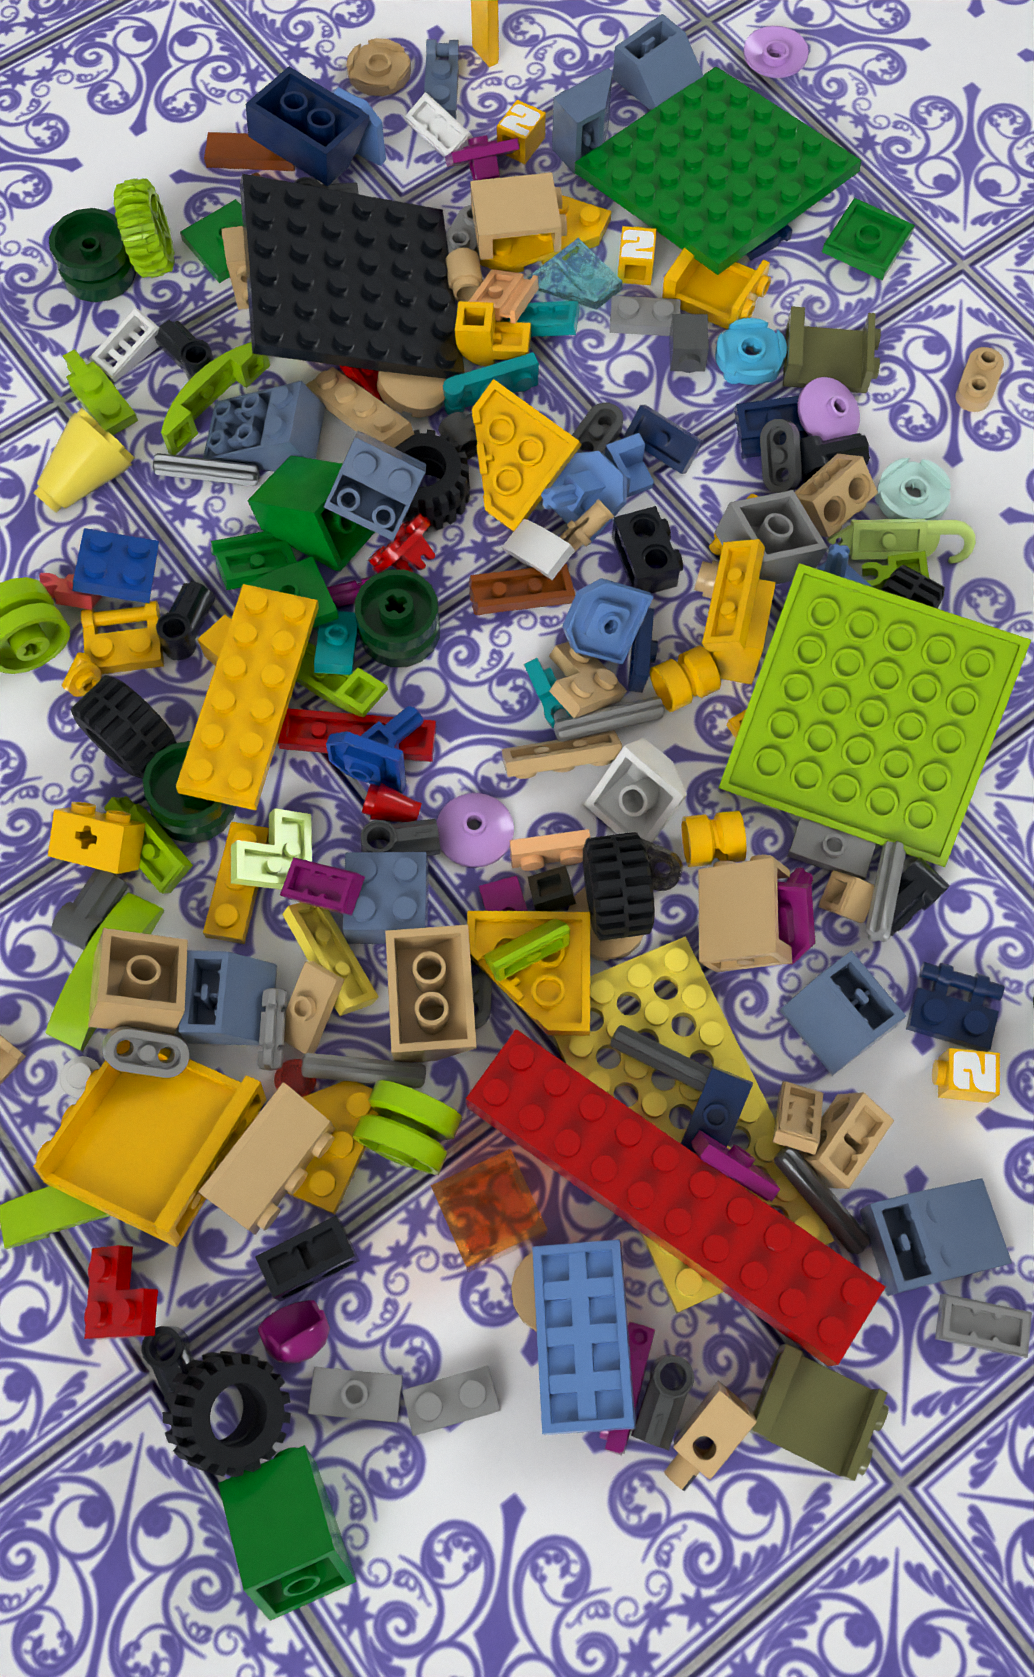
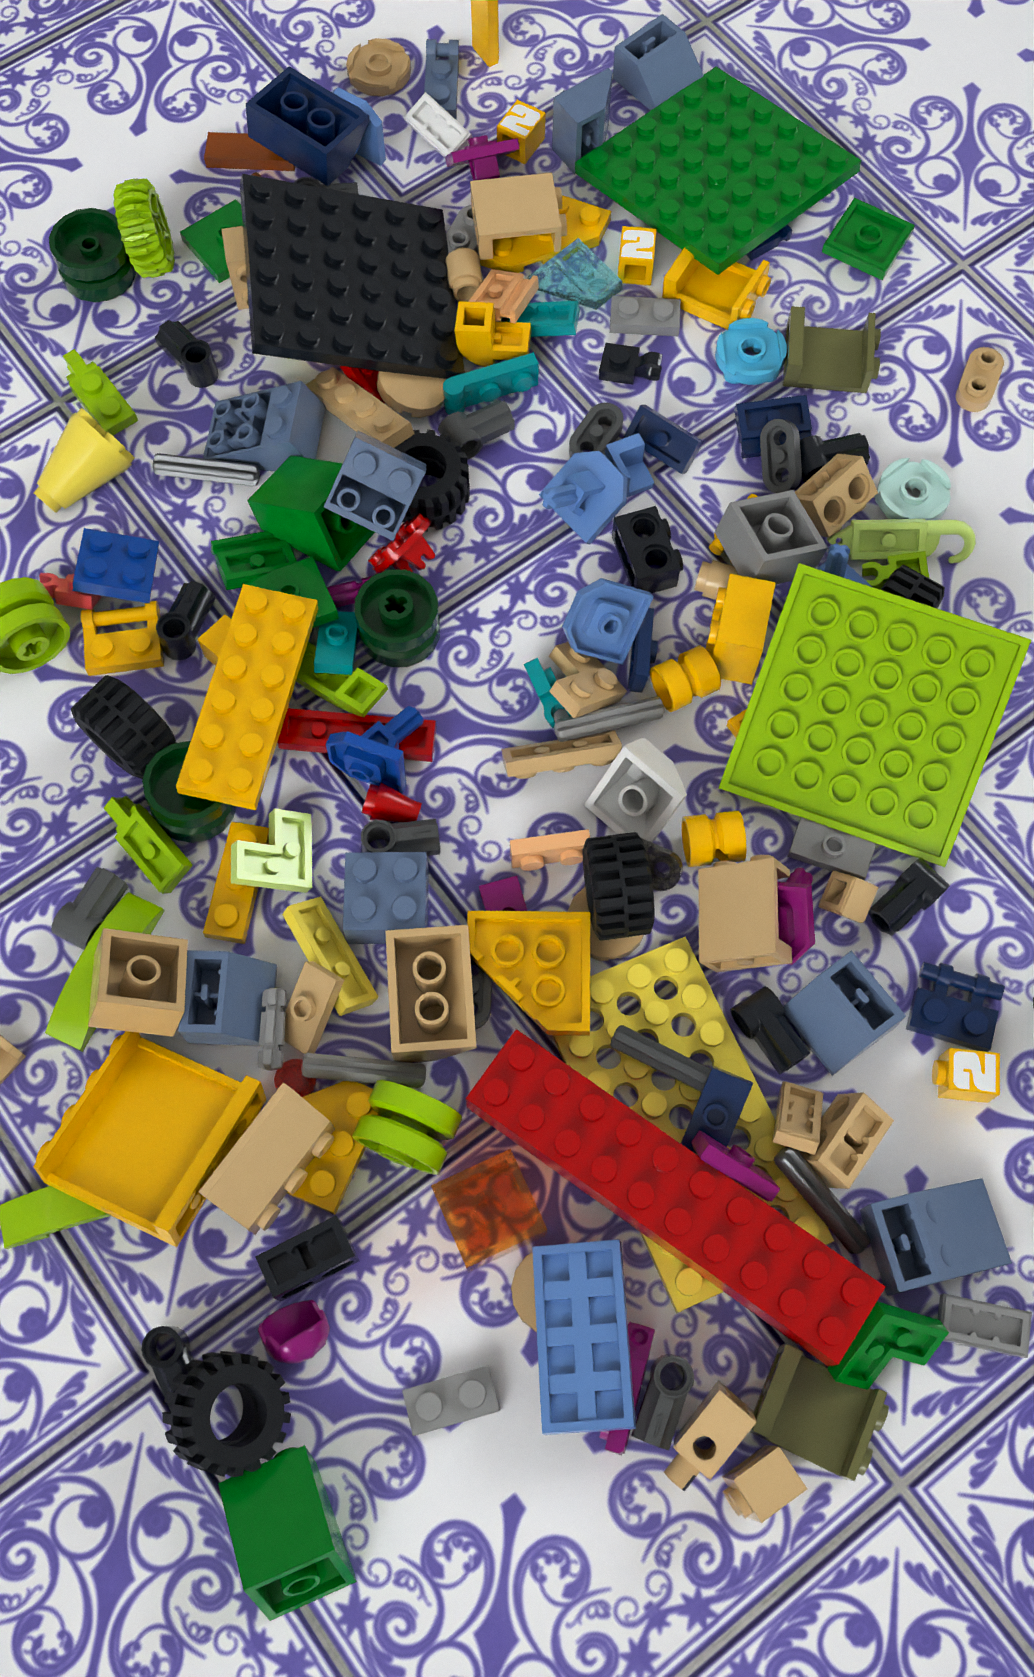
(75, 1075): white plate -> none
(81, 676): yellow plate -> none
(96, 838): yellow brick -> none
(112, 1306): red plate -> none
(127, 329): white slope -> none
(144, 1051): light grey plate -> none
(205, 388): lime slope -> none
(322, 886): magenta plate -> none
(355, 1394): light grey plate -> none
(478, 846): lavender dish -> none
(517, 453): yellow plate -> none
(519, 590): dark orange hinge -> none
(528, 949): lime slope -> none
(538, 548): white slope -> none
(551, 889): pearl dark grey plate -> none
(587, 525): tan pin -> none
(624, 362): none -> black plate
(688, 342): dark grey brick -> none
(733, 595): yellow plate -> none
(762, 1484): none -> tan brick
(763, 1019): none -> black piece
(776, 51): lavender dish -> none
(828, 409): lavender dish -> none
(885, 891): light grey axle -> none
(885, 1335): none -> green plate

